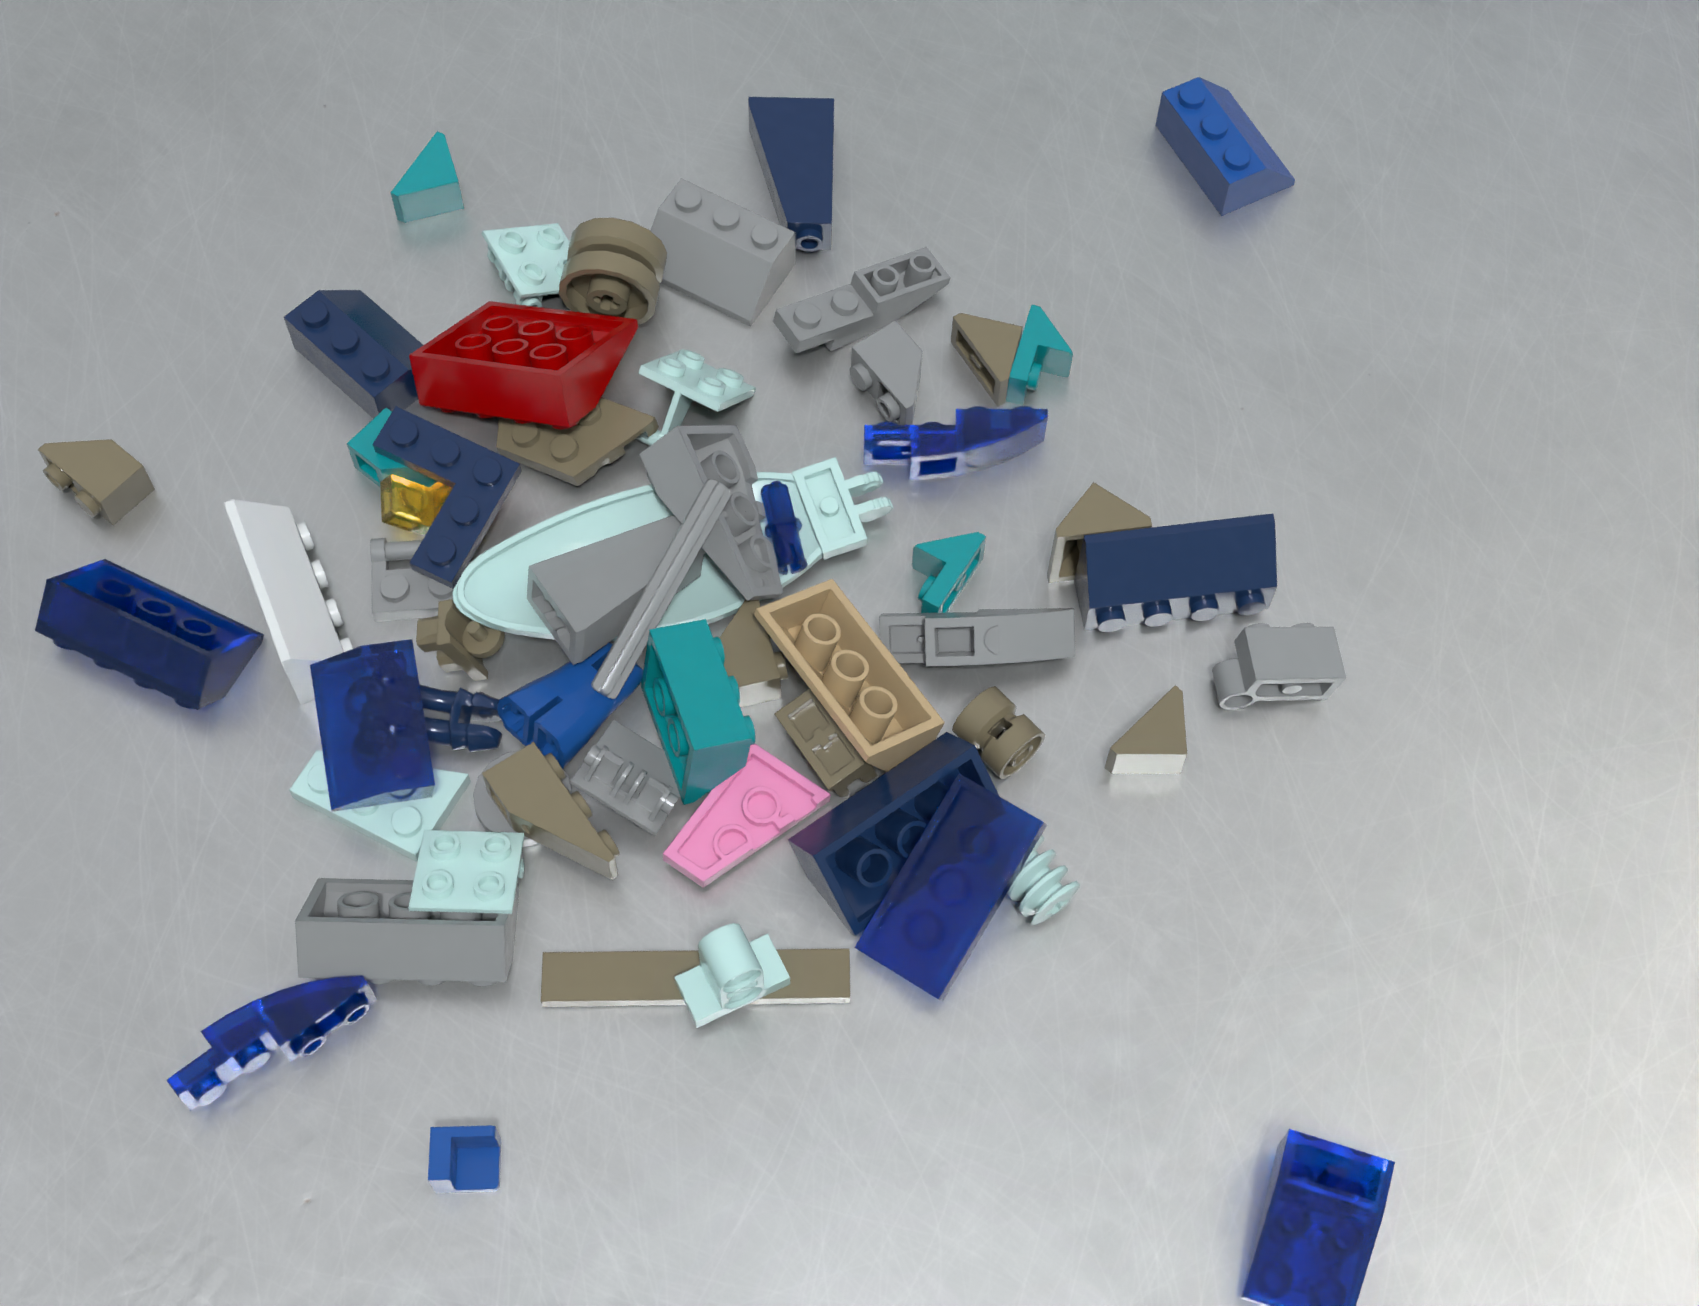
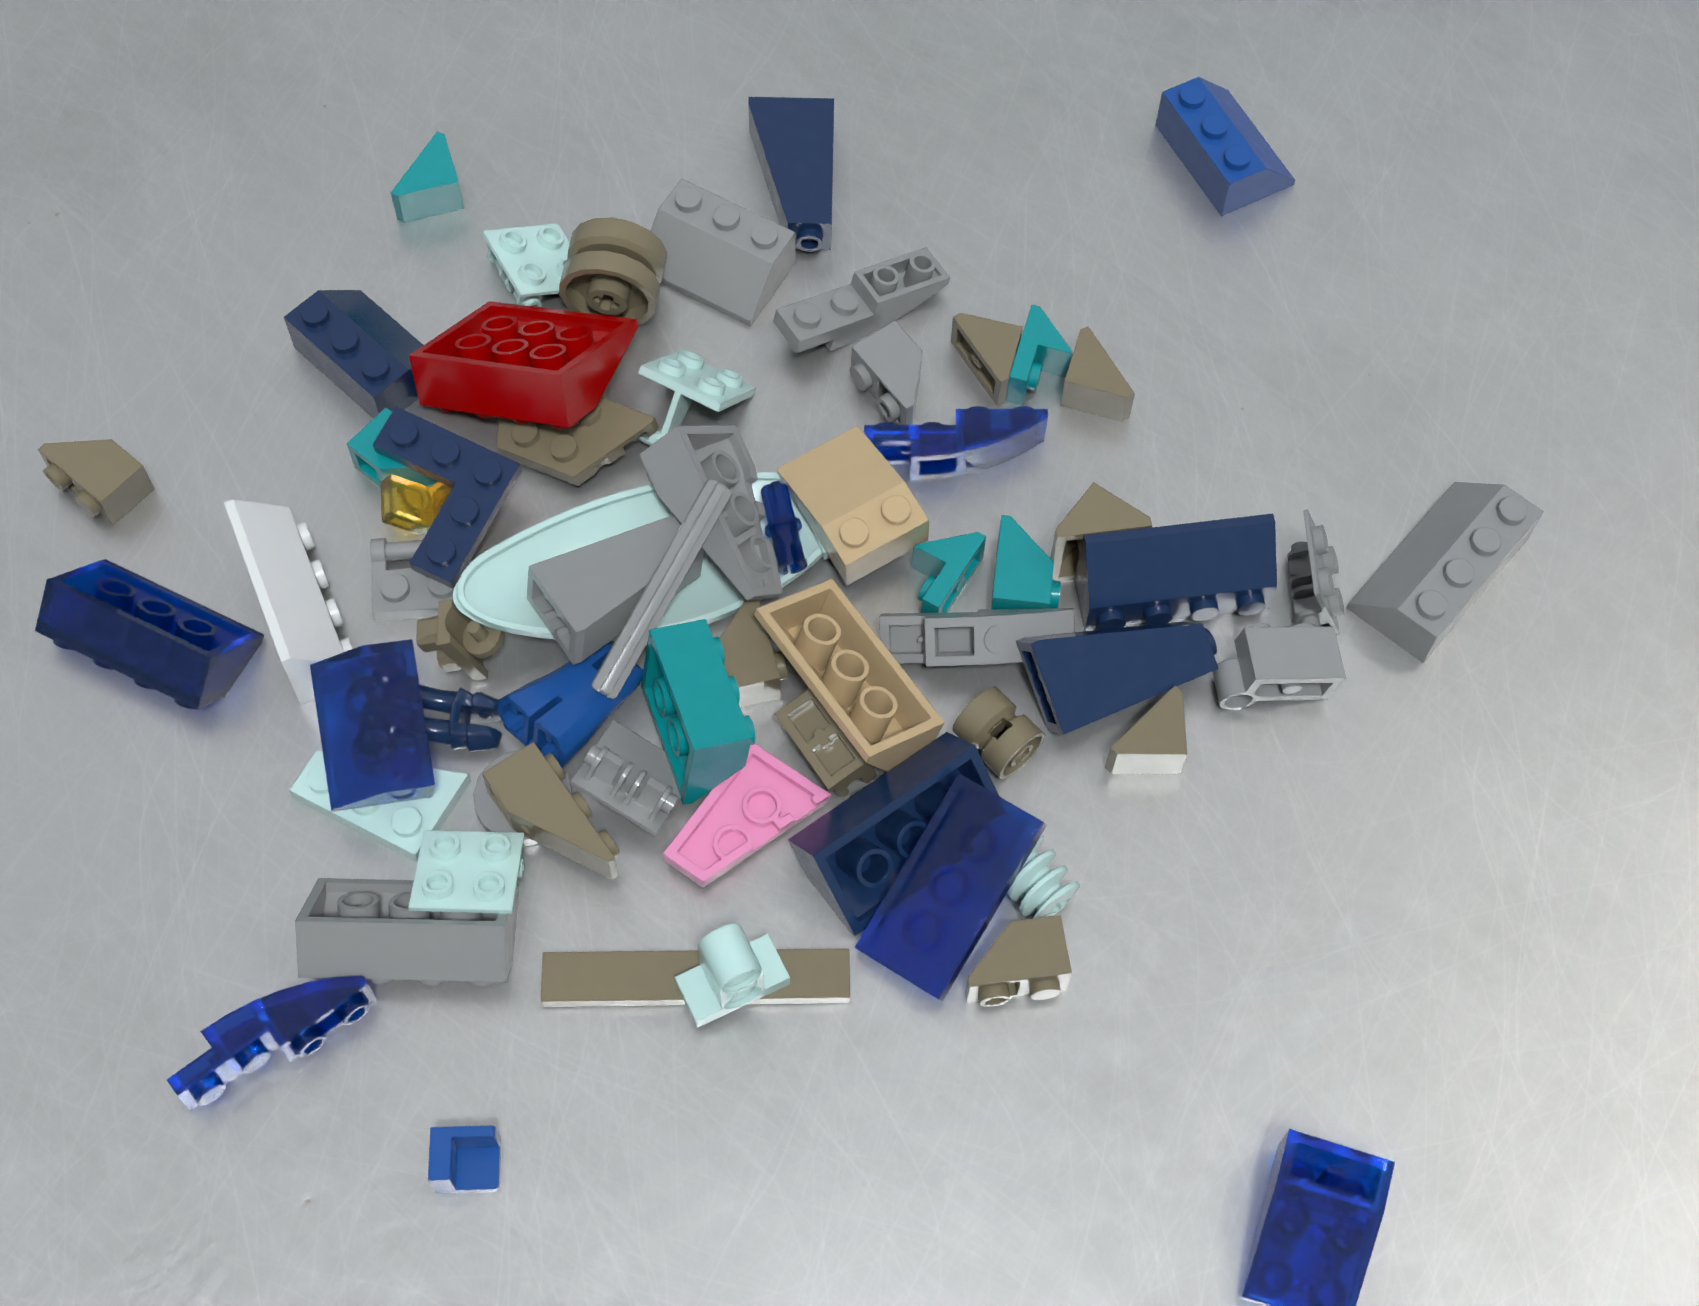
(855, 504): none -> tan slope
(1022, 571): none -> teal slope
(1023, 960): none -> dark tan slope
(1095, 382): none -> dark tan slope
(1107, 670): none -> dark blue slope
(1311, 575): none -> light grey hinge
(1445, 565): none -> light grey slope

